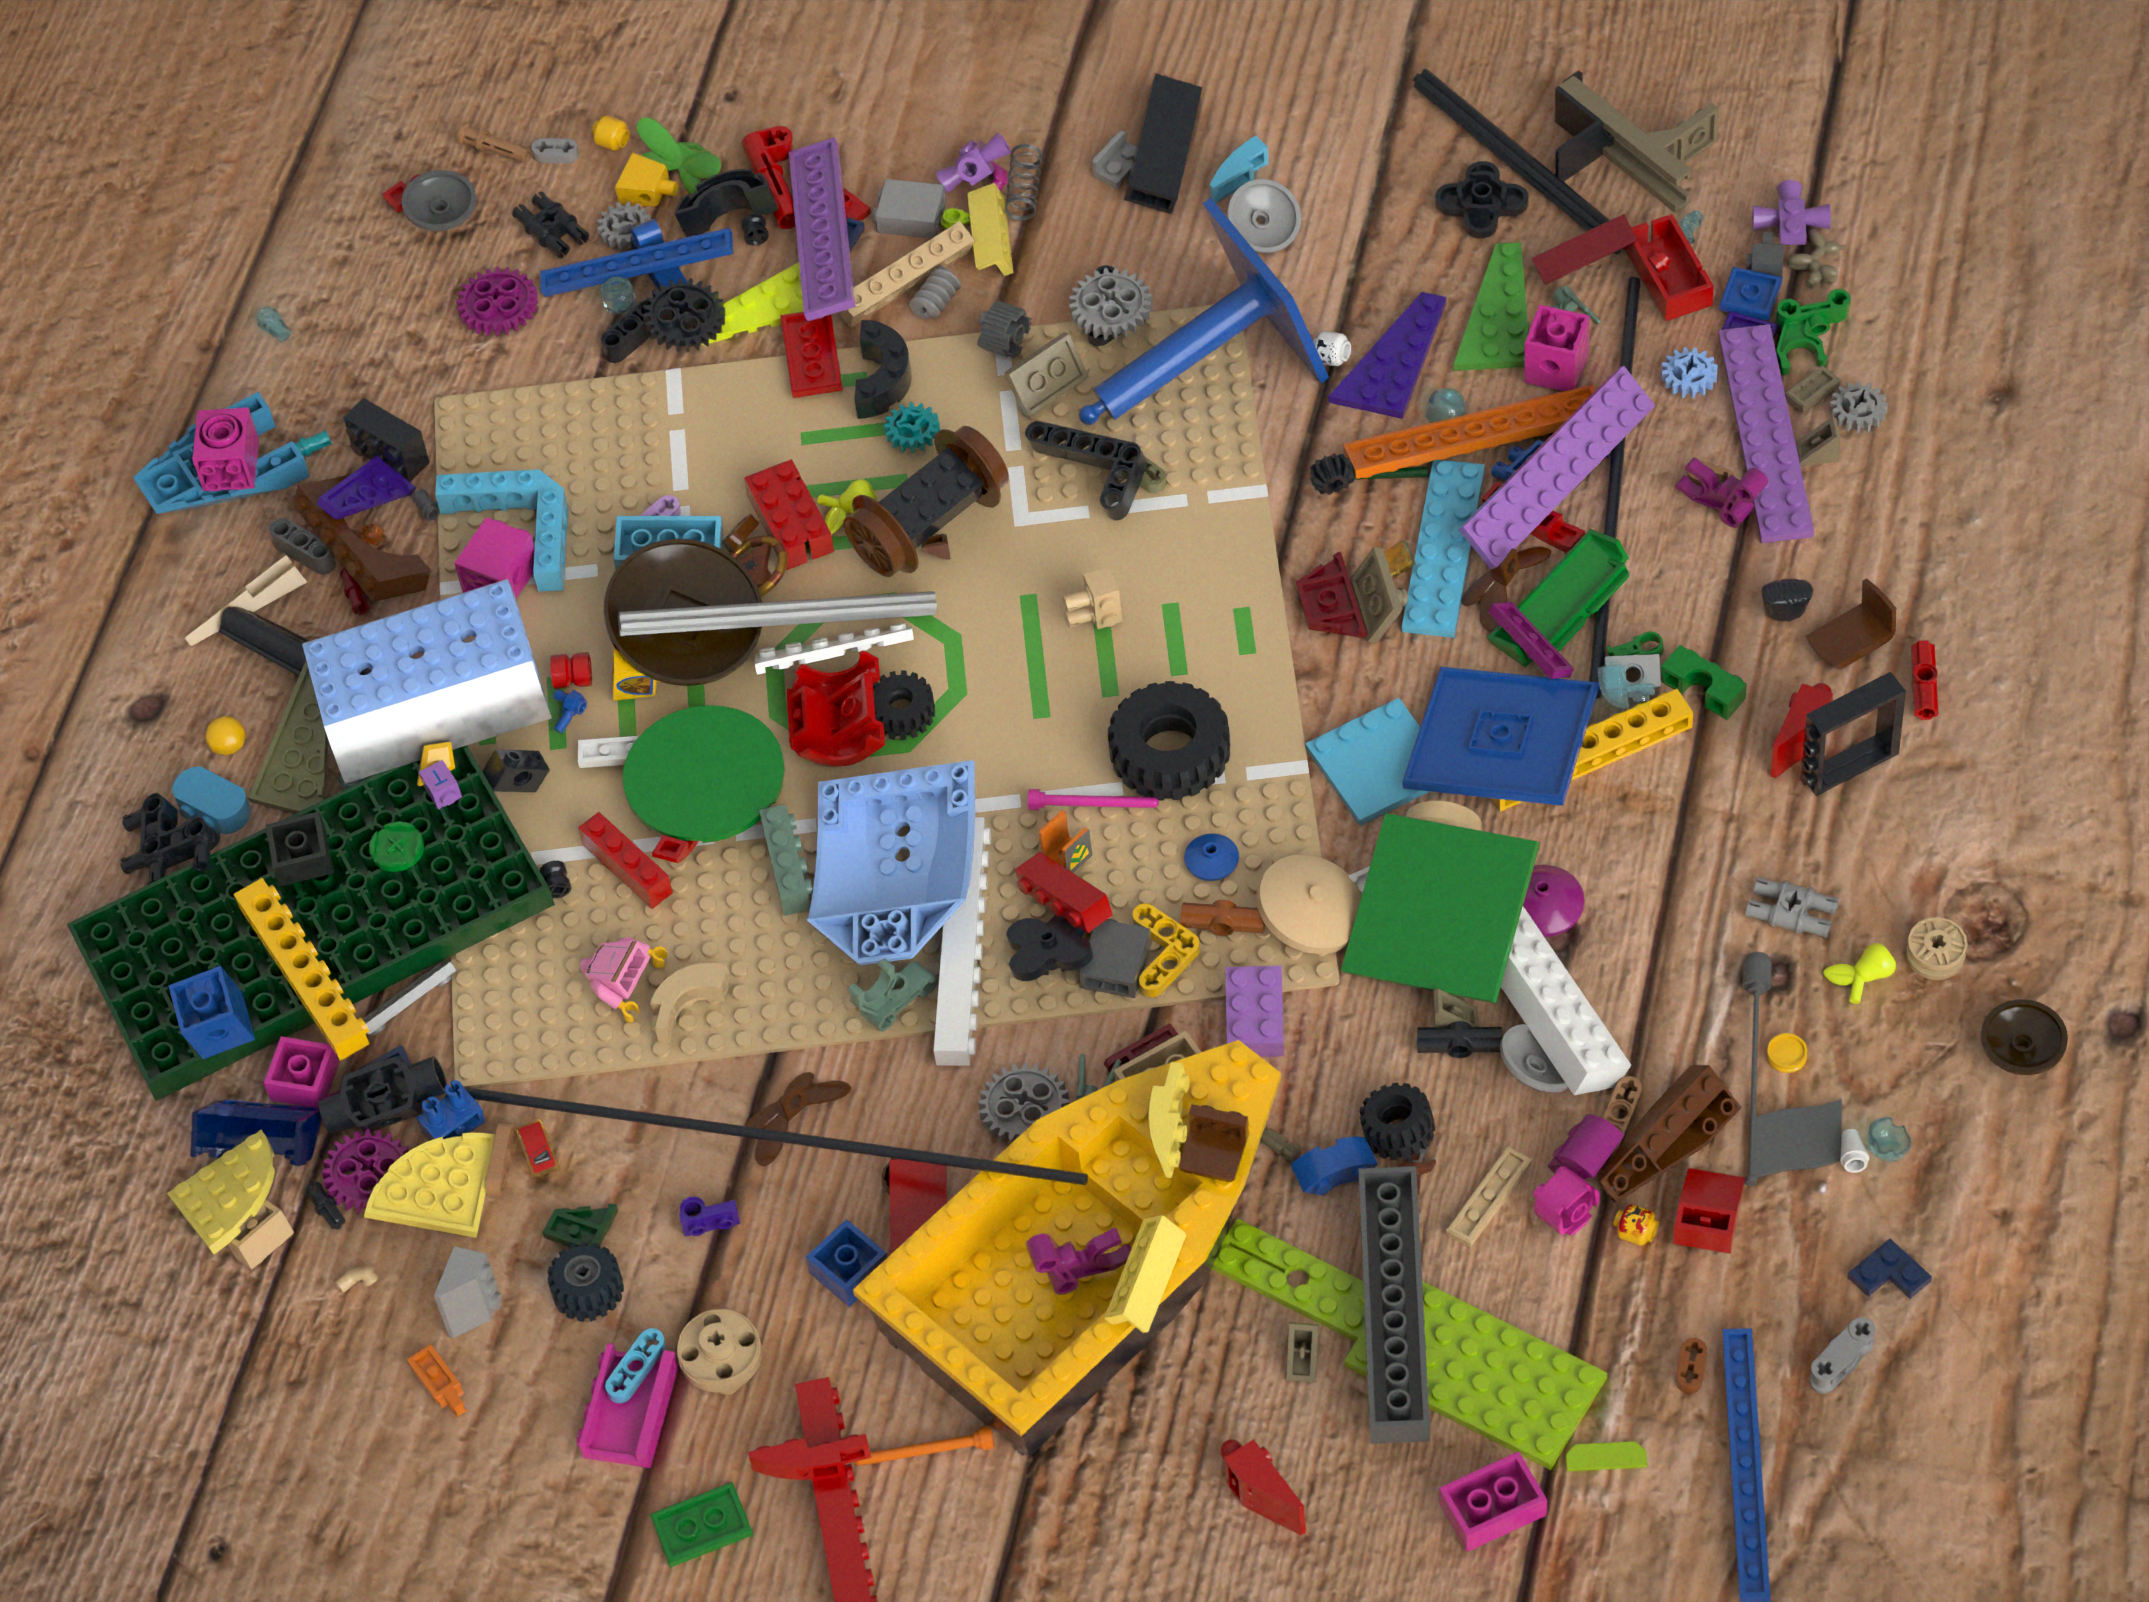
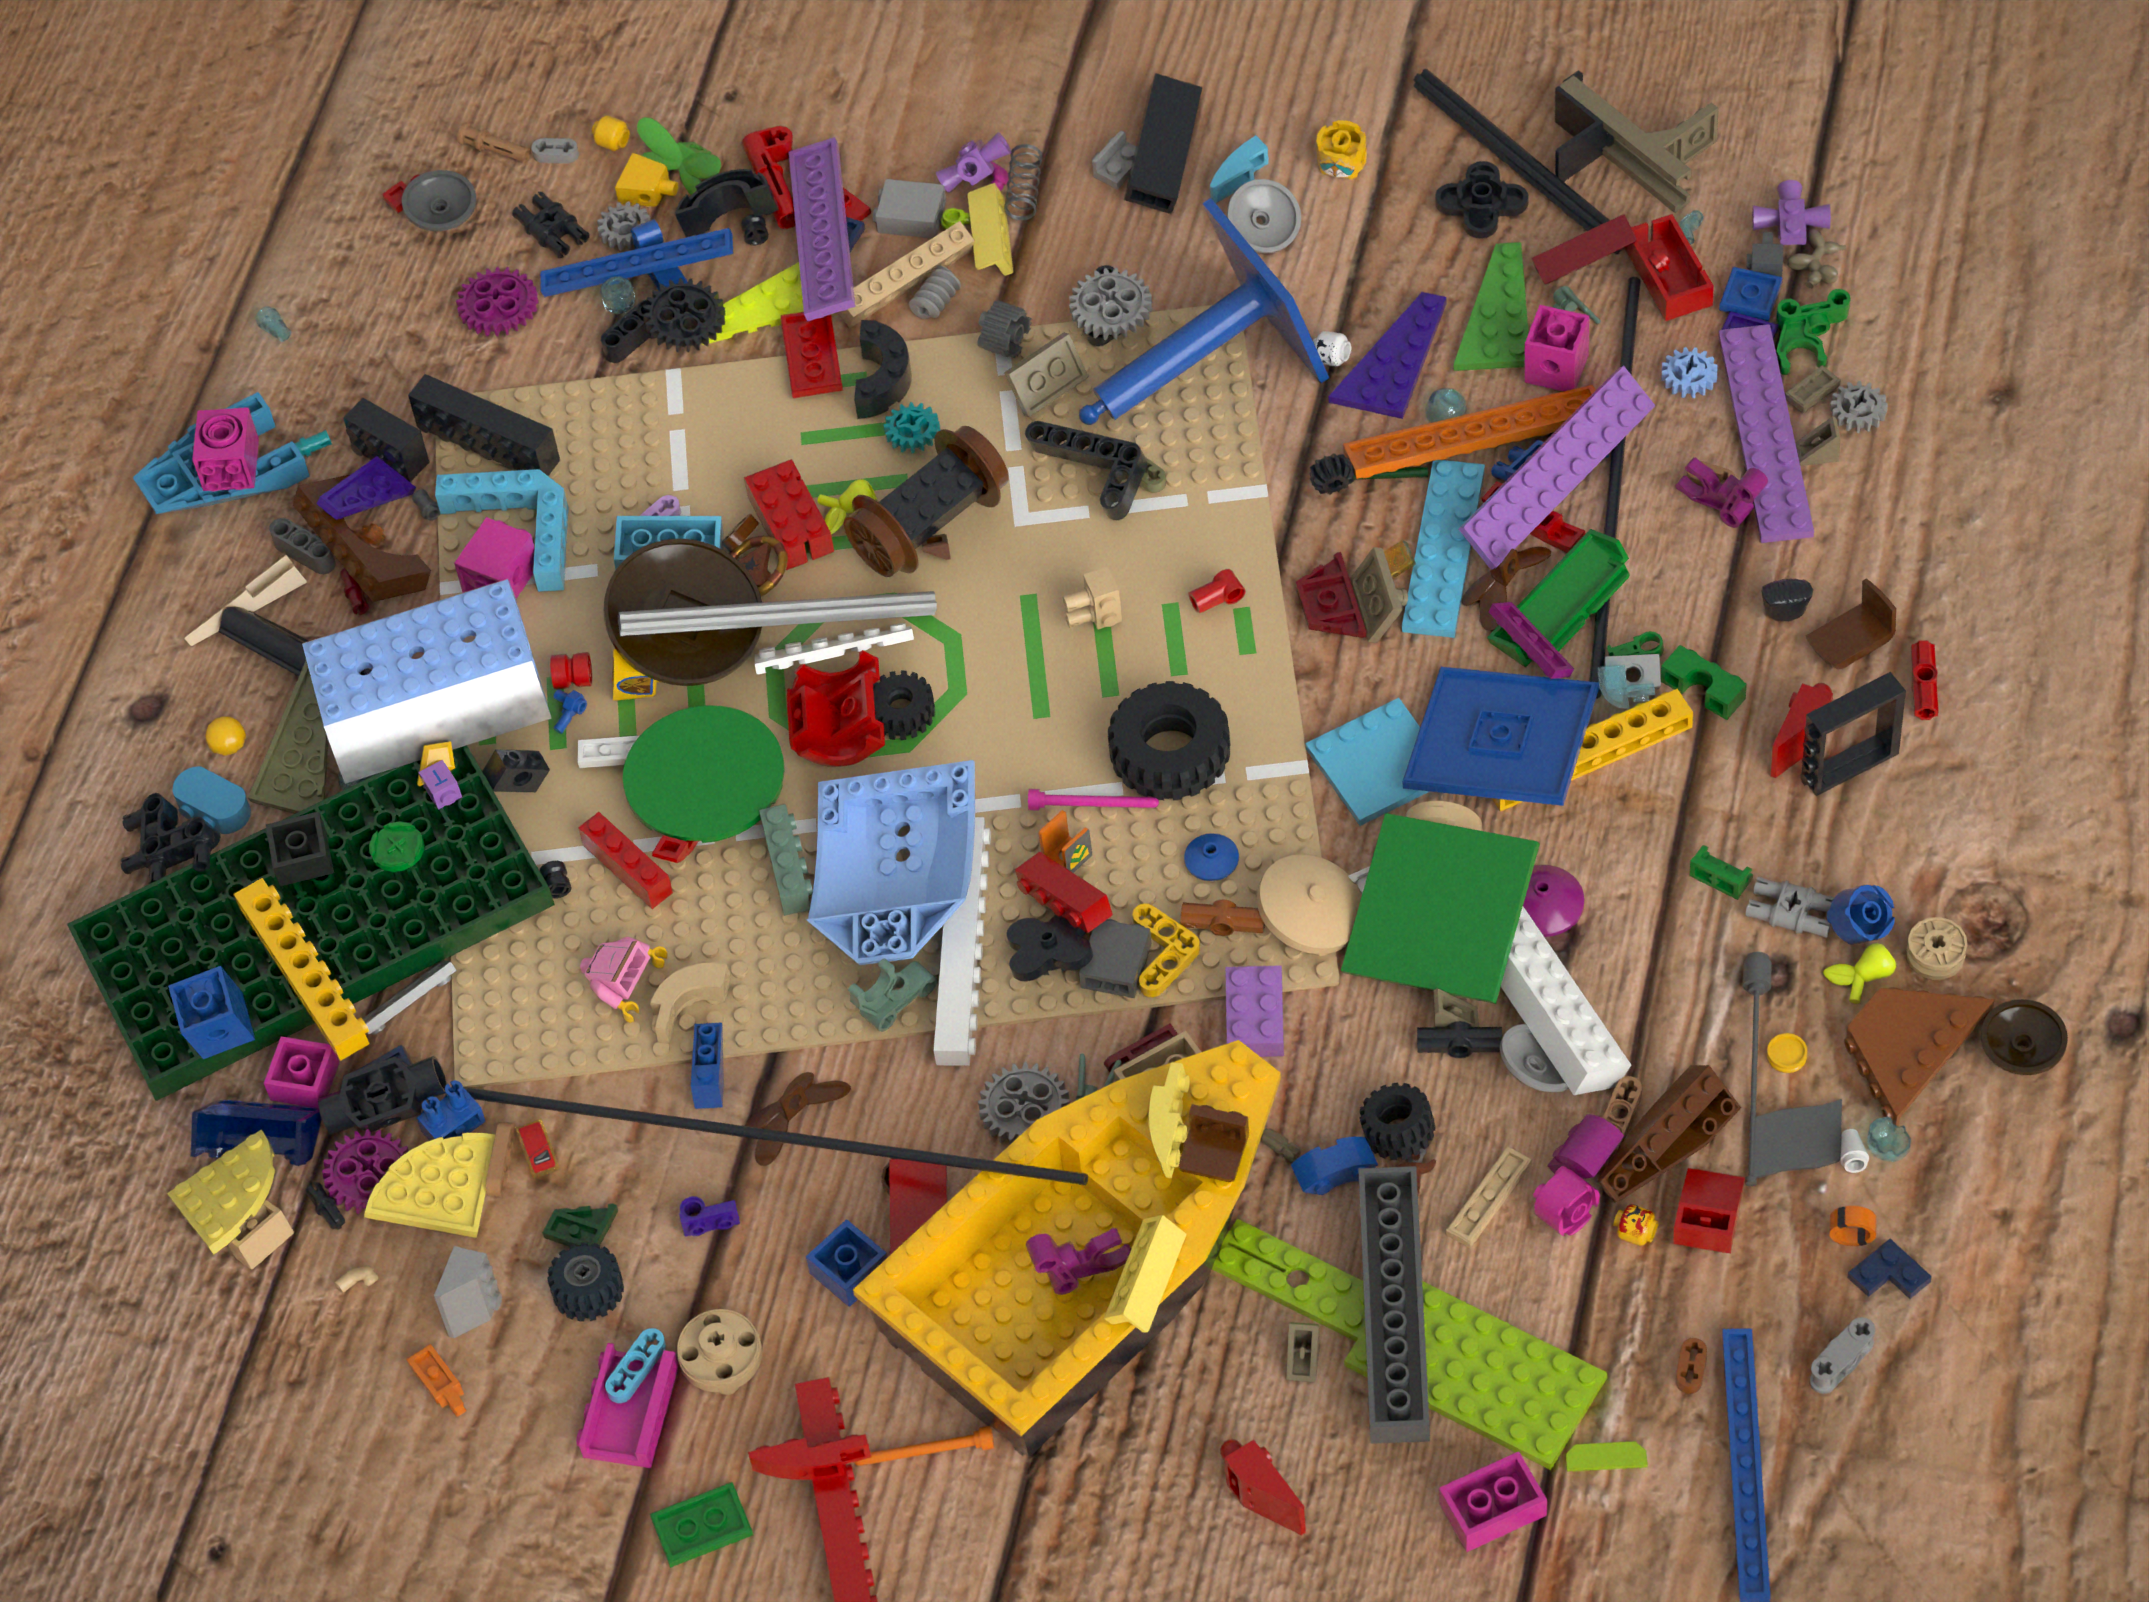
(483, 426): none -> black brick
(707, 1066): none -> blue slope
(1222, 589): none -> red piece
(1341, 149): none -> yellow brick
(1719, 874): none -> green hinge
(1853, 1216): none -> orange piece
(1861, 914): none -> blue brick
(1907, 1039): none -> dark orange piece

